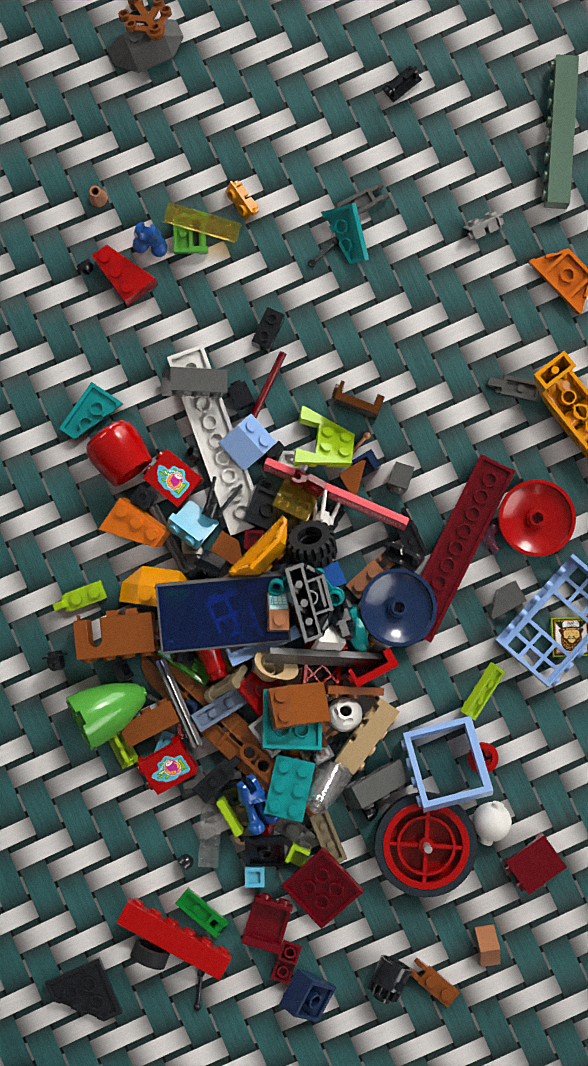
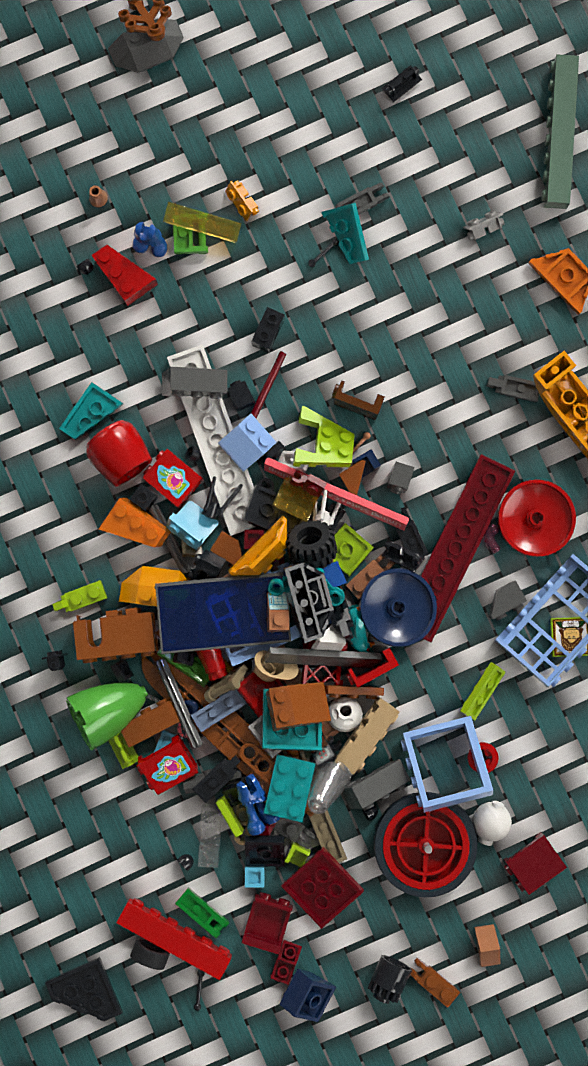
(350, 549): none -> lime tile

